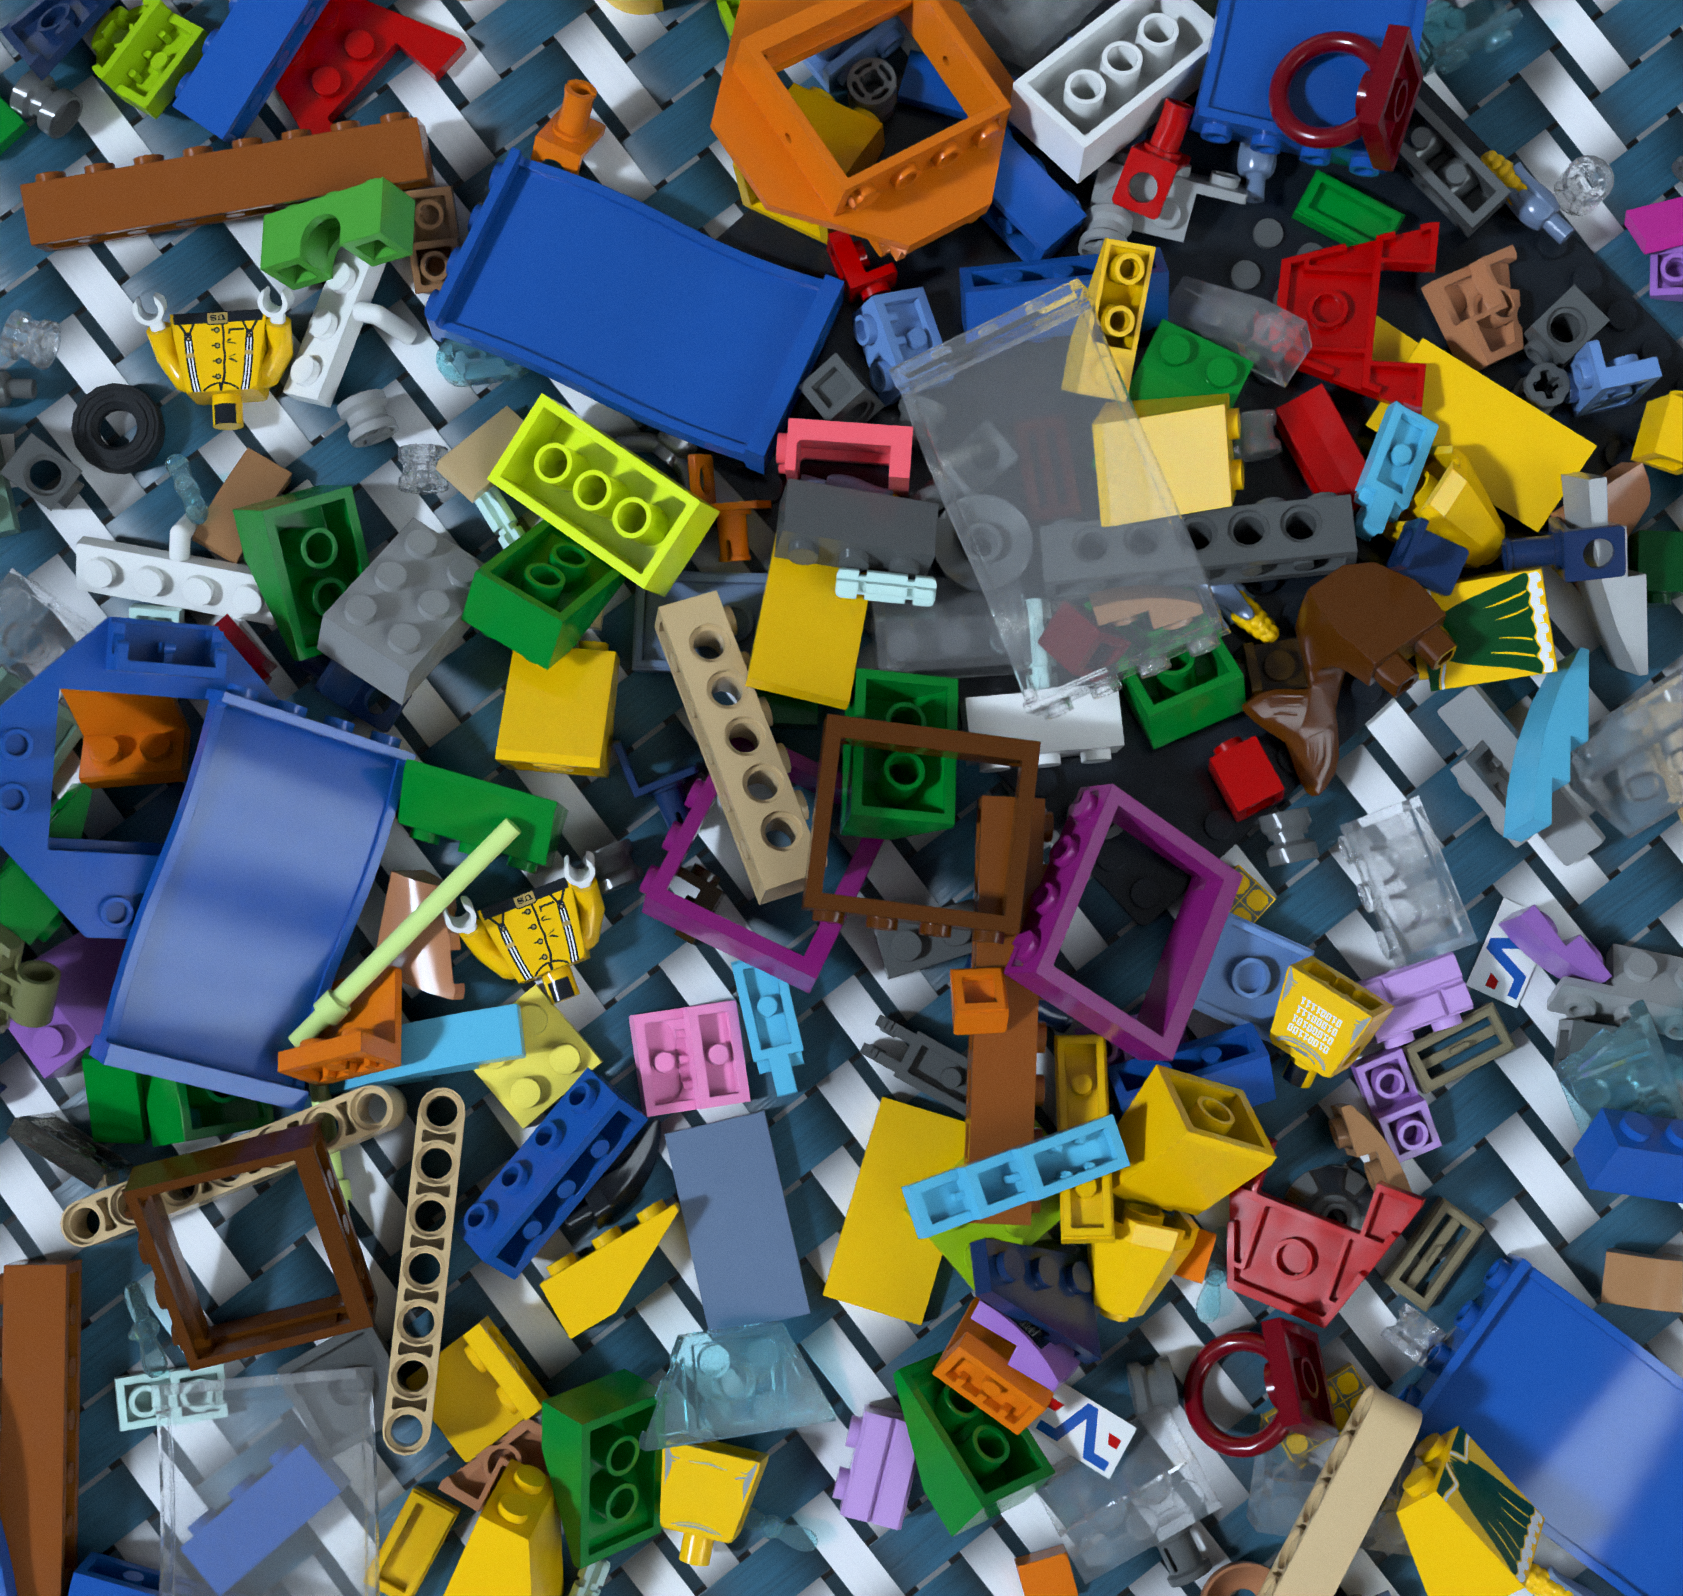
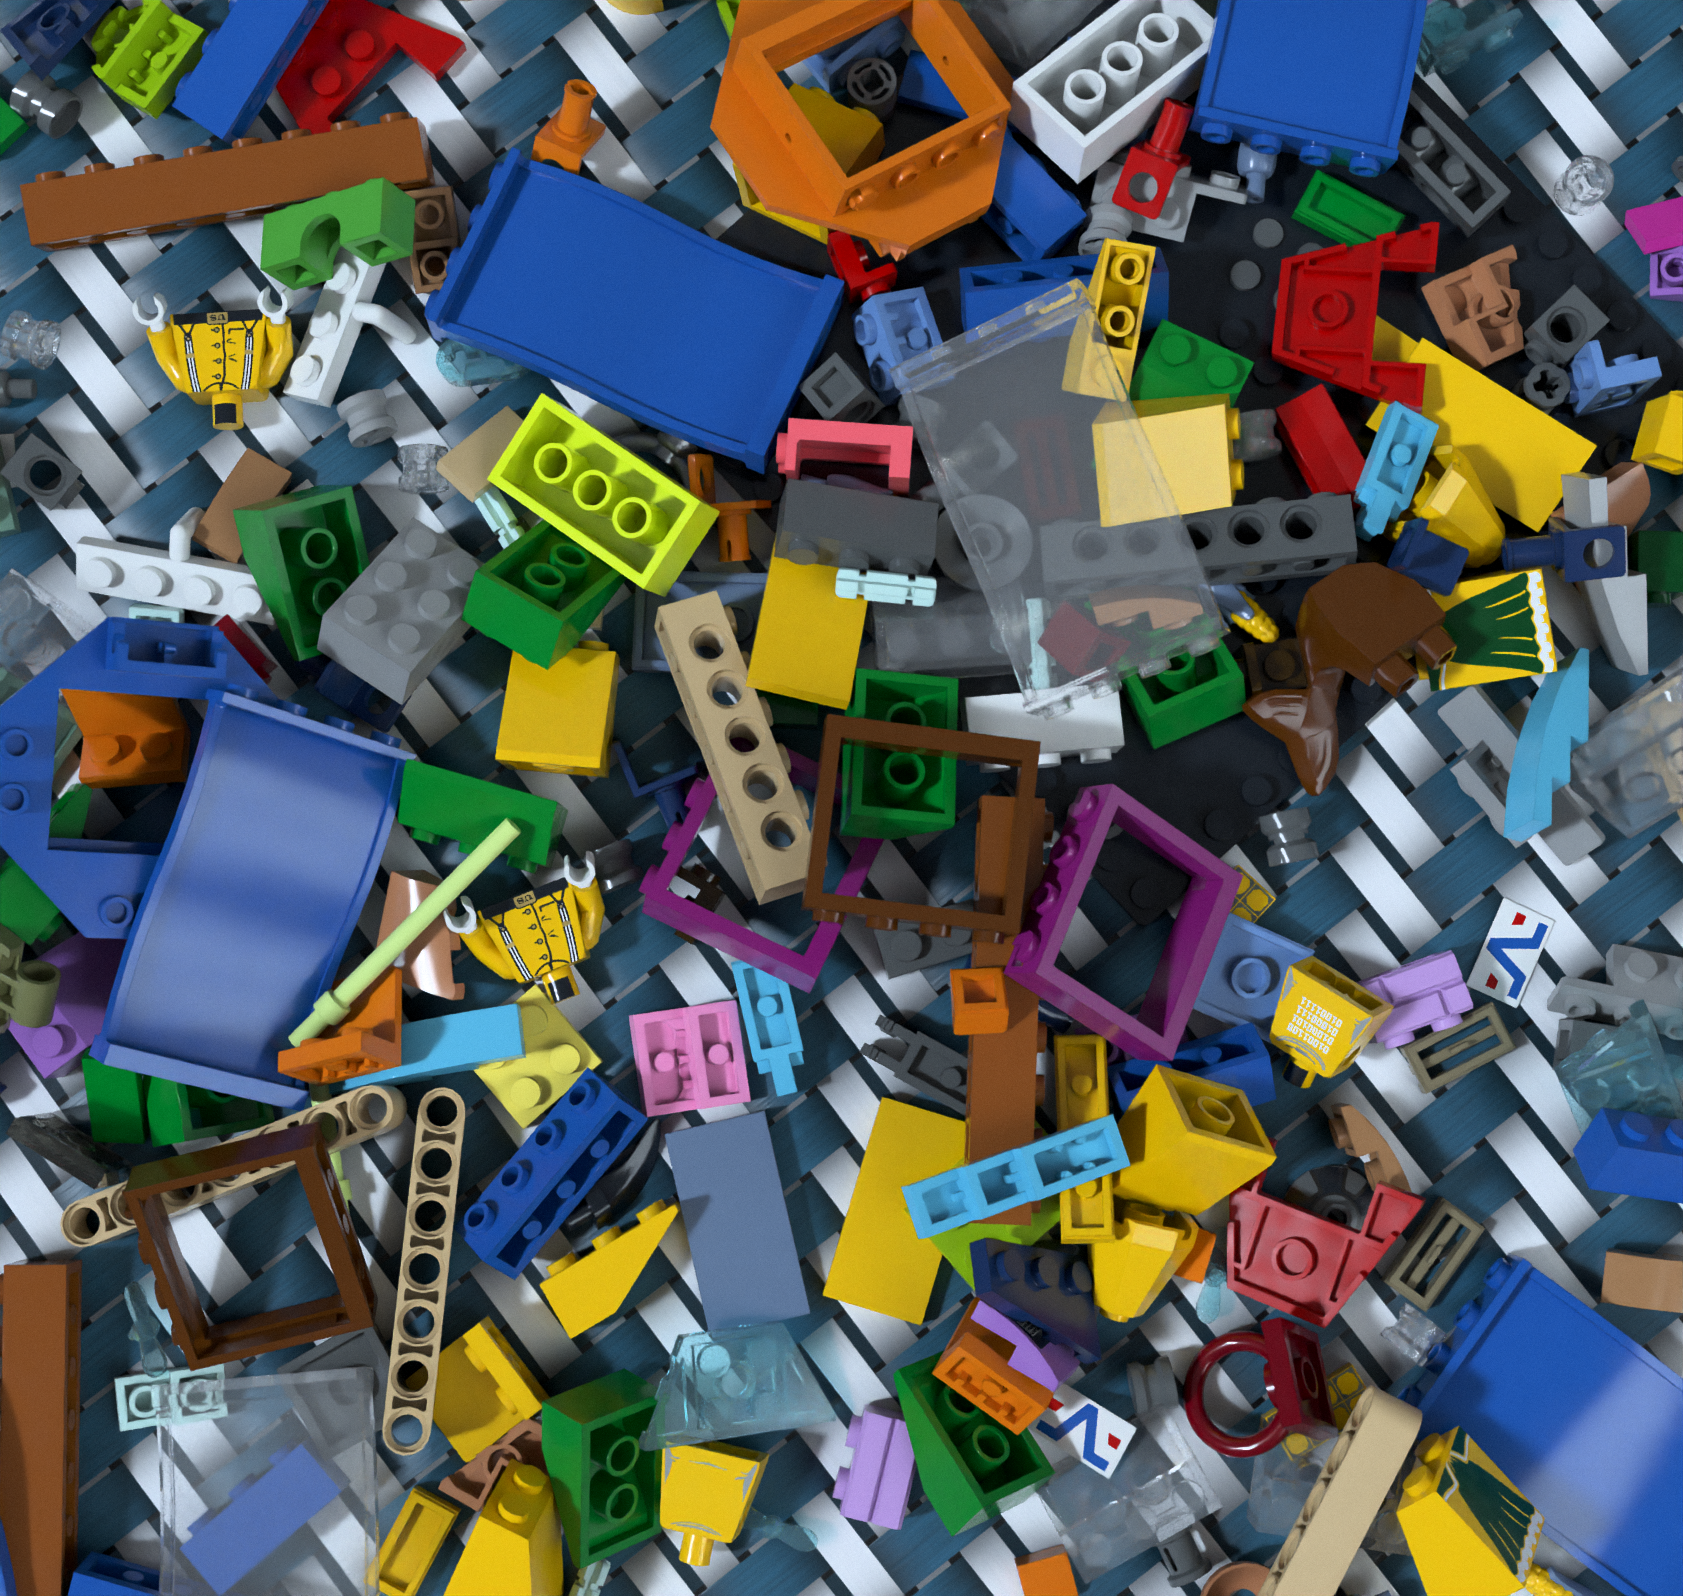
(92, 412): black tyre -> none
(187, 488): clear light blue piece -> none
(1243, 325): clear slope -> none
(1245, 777): red brick -> none
(1382, 99): dark red tile -> none
(1395, 1103): medium lavender slope -> none
(1406, 883): clear slope -> none
(1529, 198): sand blue piece -> none
(1538, 939): medium lavender slope -> none

